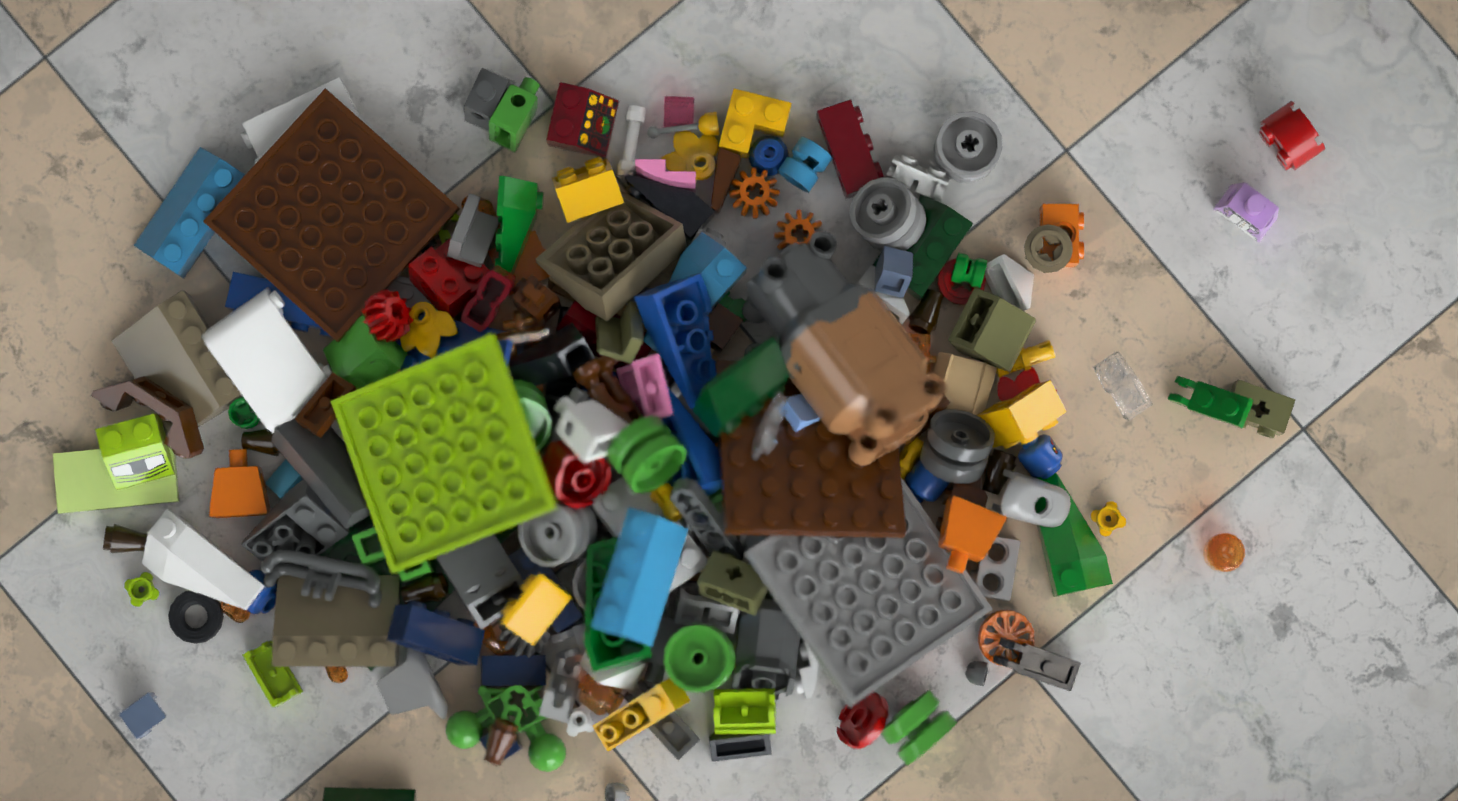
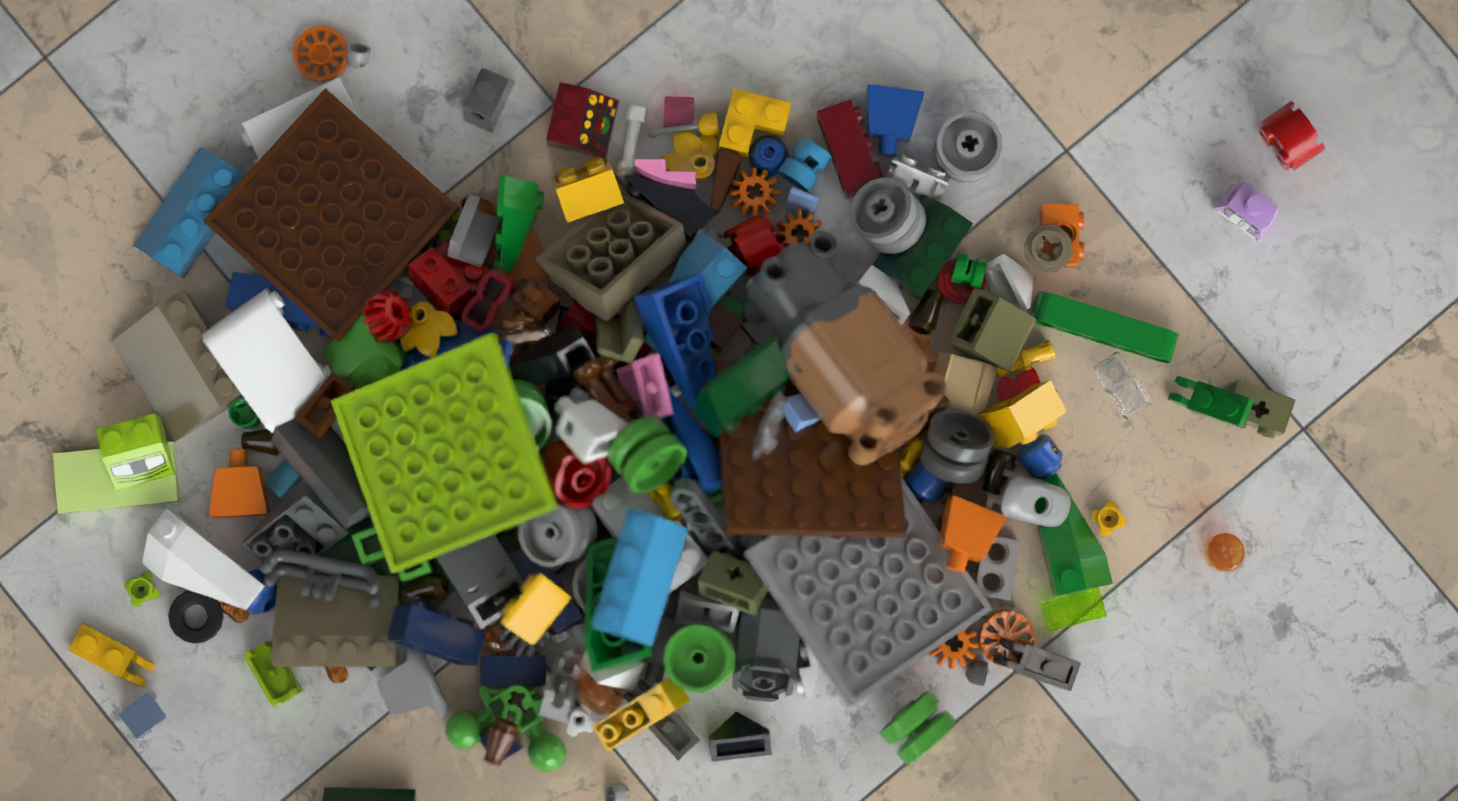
(109, 654): none -> yellow hinge
(122, 539): dark brown cone -> none
(184, 433): reddish brown slope -> none
(320, 54): none -> orange wheel
(357, 55): none -> light grey hinge
(514, 114): bright green torso -> none
(744, 711): lime hinge -> none
(753, 243): none -> red brick
(801, 201): none -> light blue slope
(863, 721): red tile -> none
(891, 115): none -> blue torso
(893, 271): sand blue panel -> none
(963, 650): none -> orange gear
(1073, 609): none -> clear neon green plate
(1104, 327): none -> green beam

